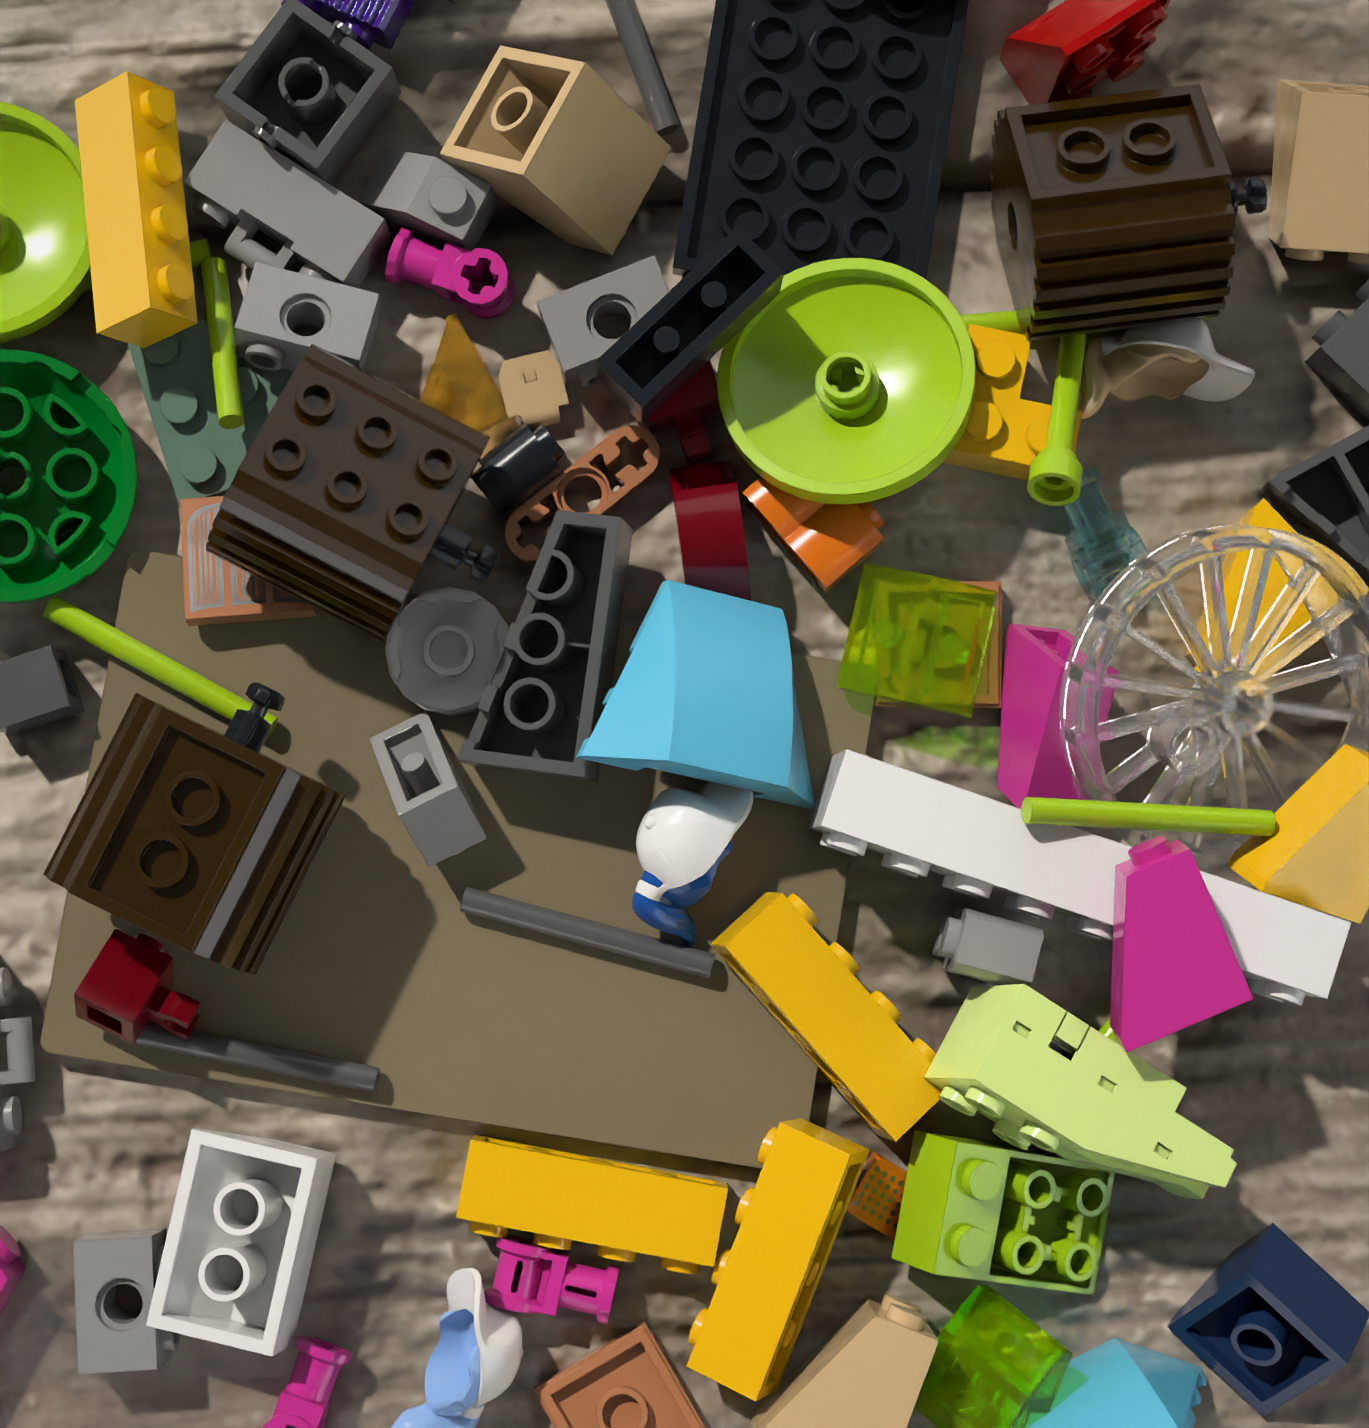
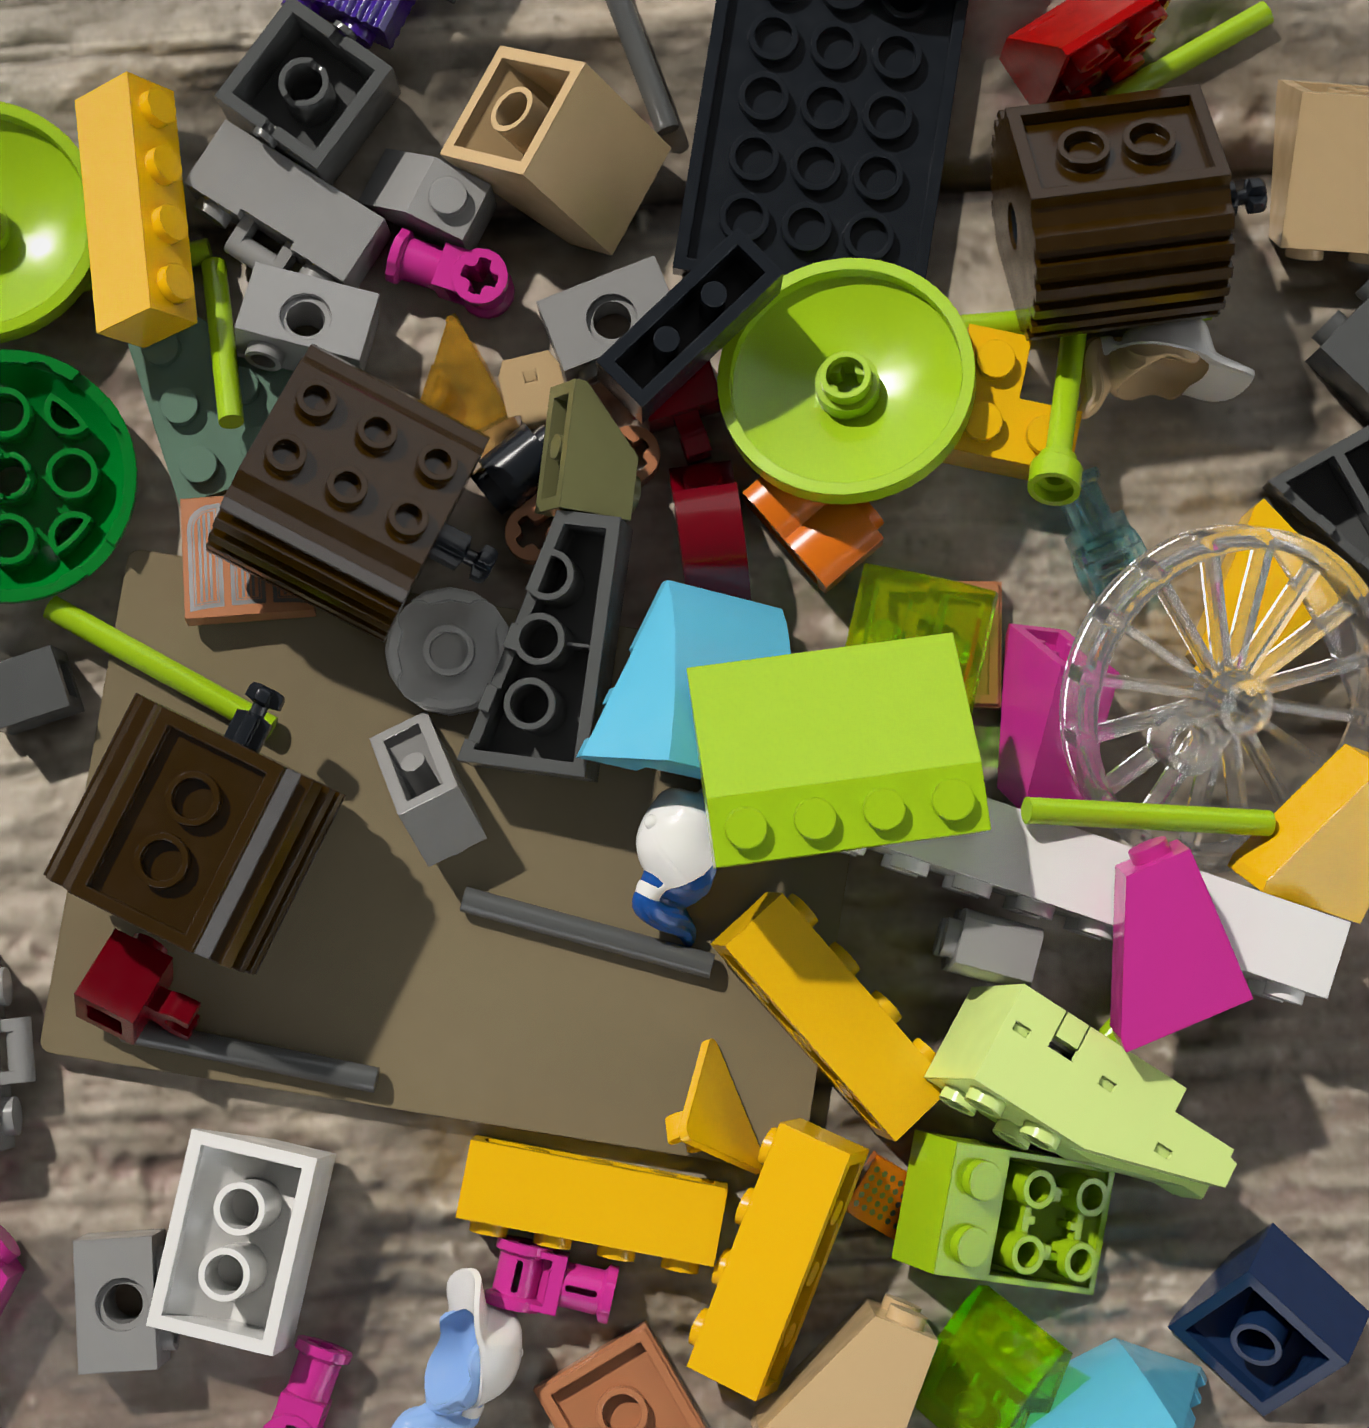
(585, 457): none -> olive slope
(715, 1115): none -> yellow piece
(836, 750): none -> lime slope
(1196, 51): none -> lime bar

